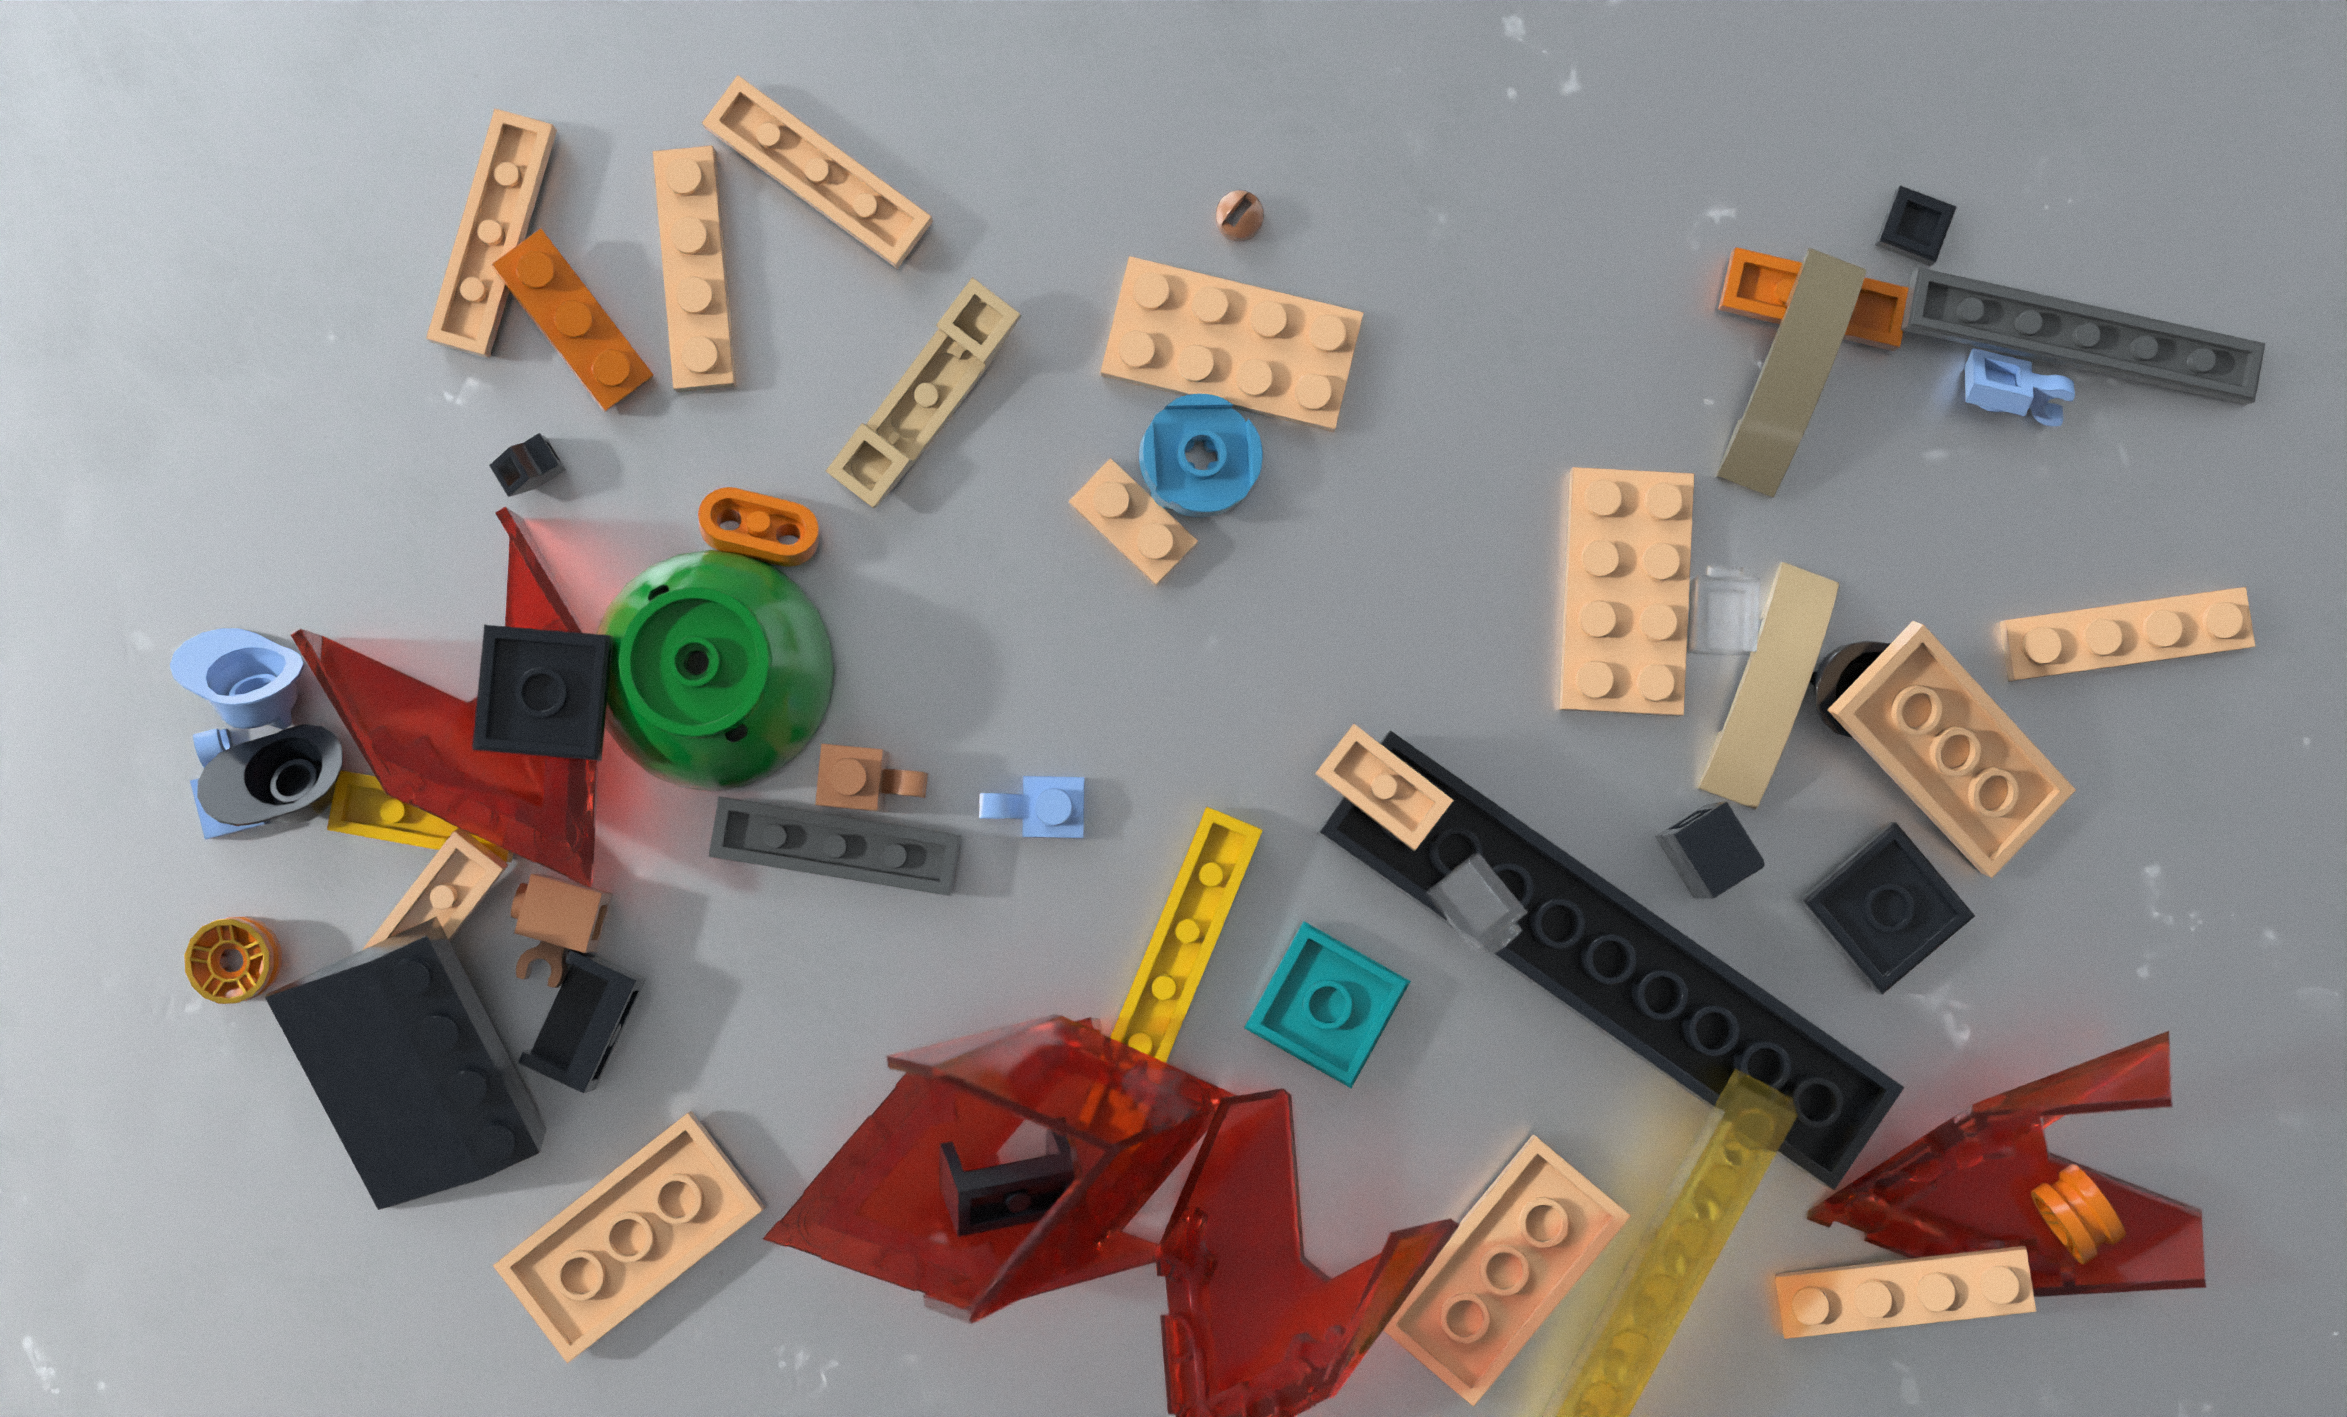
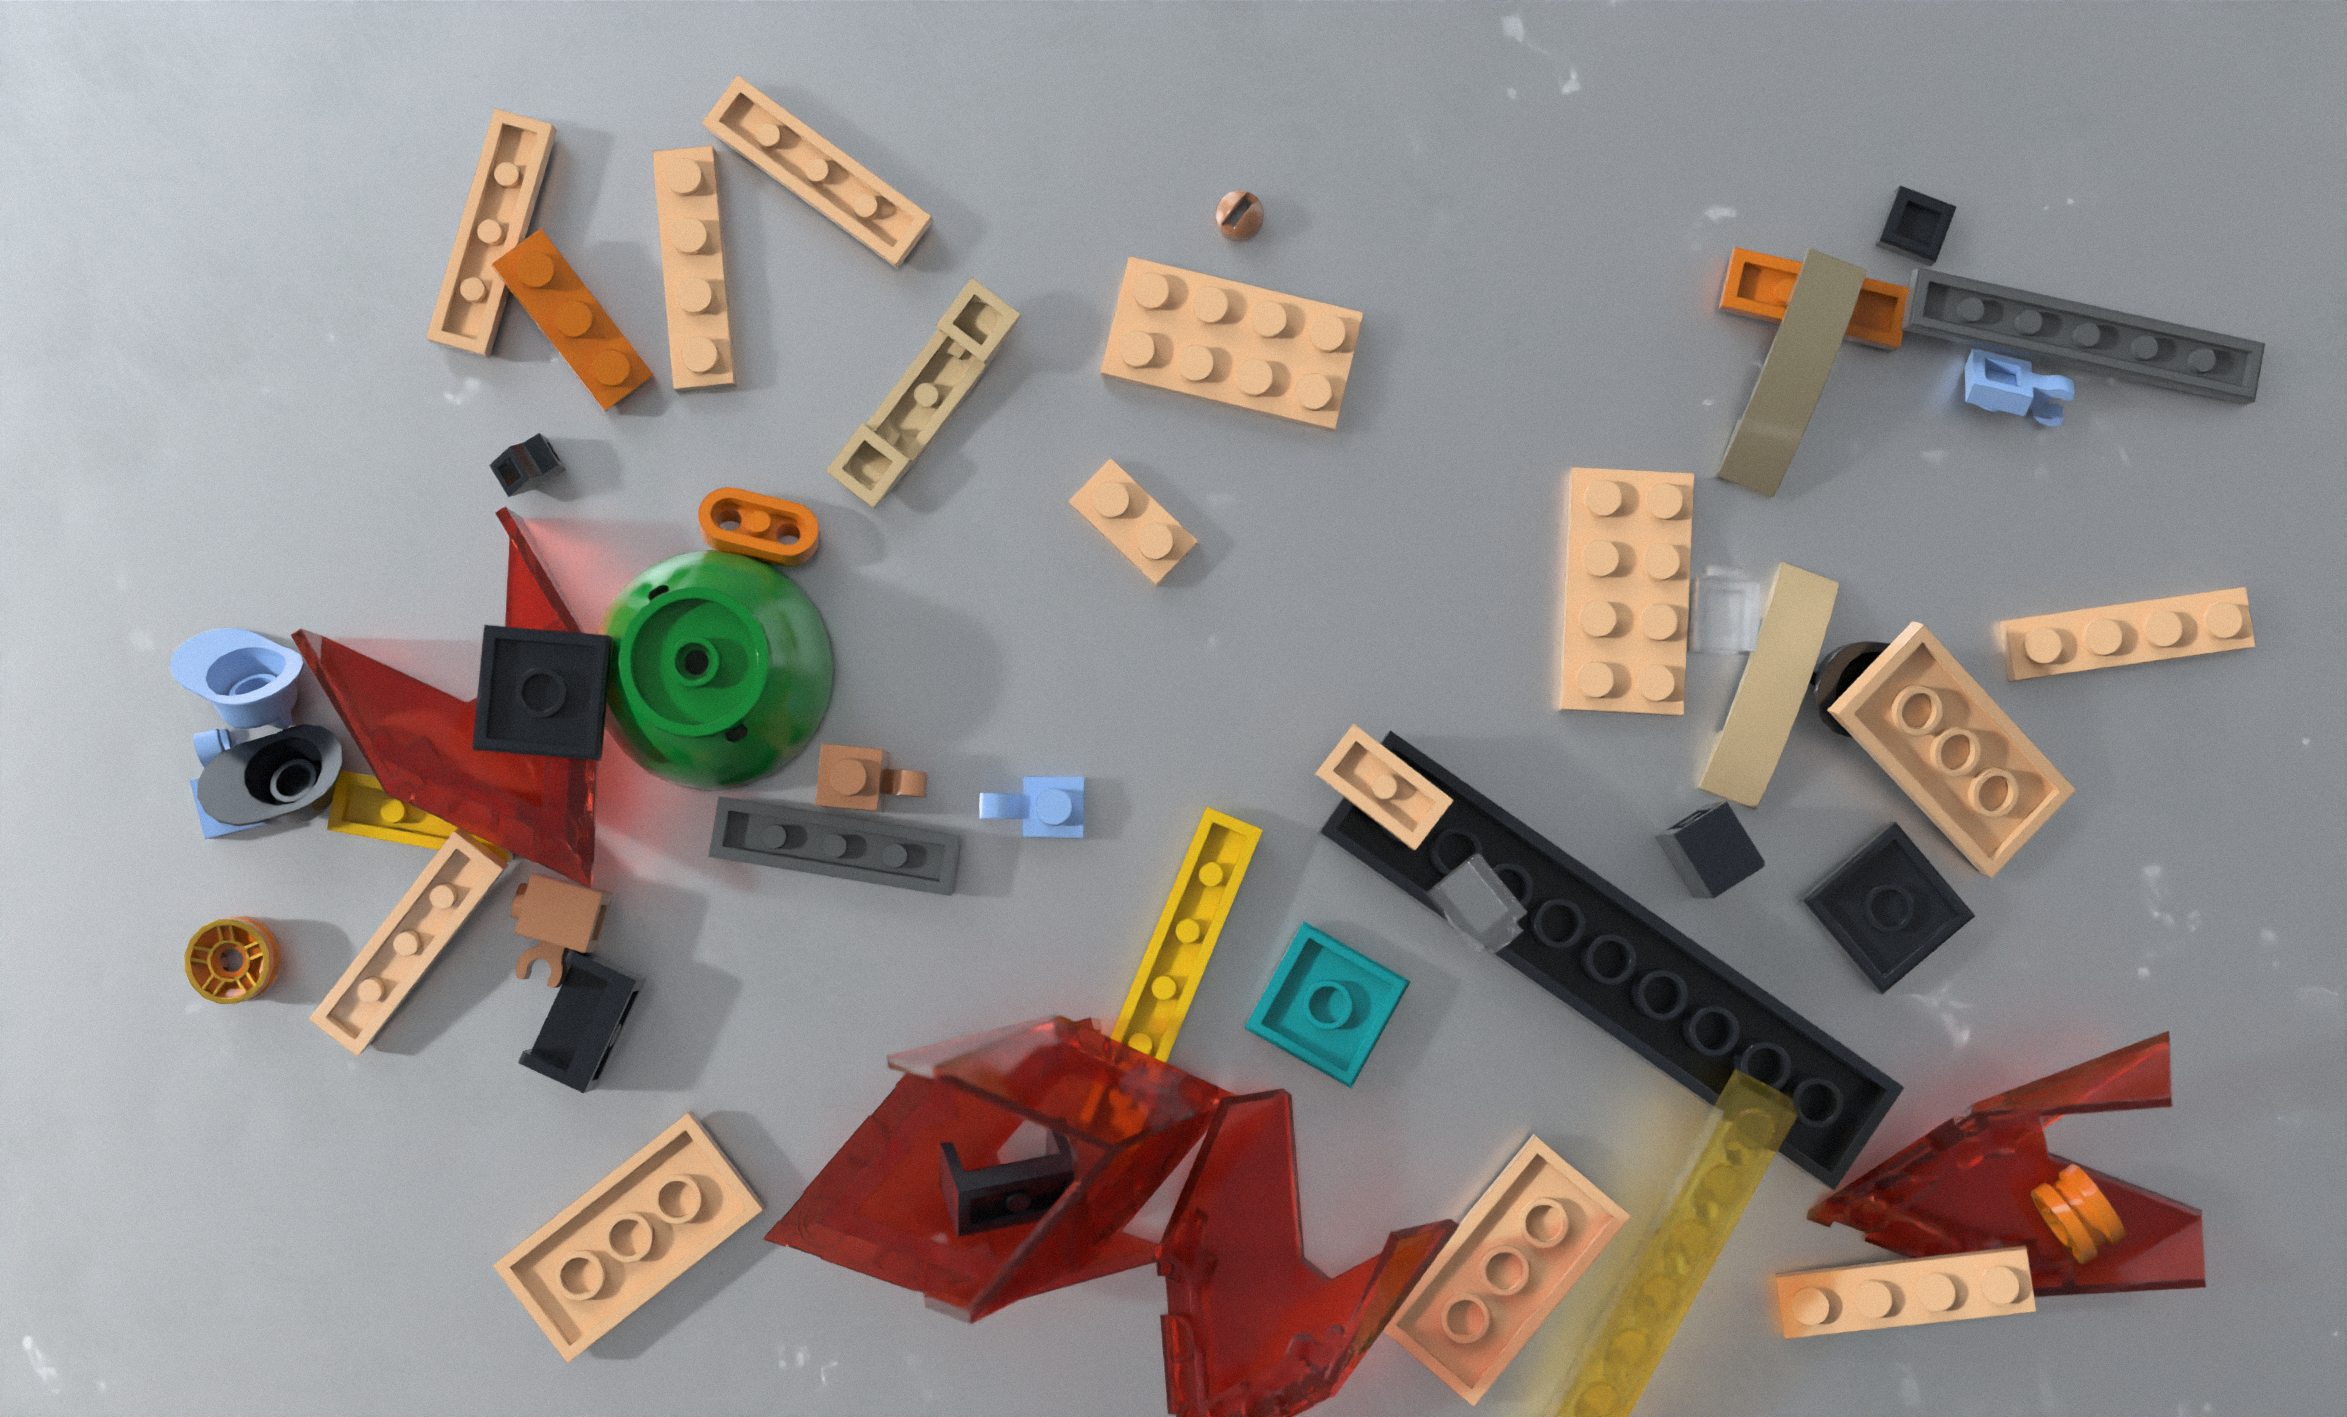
(409, 1067): black slope -> none
(1223, 431): dark azure plate -> none

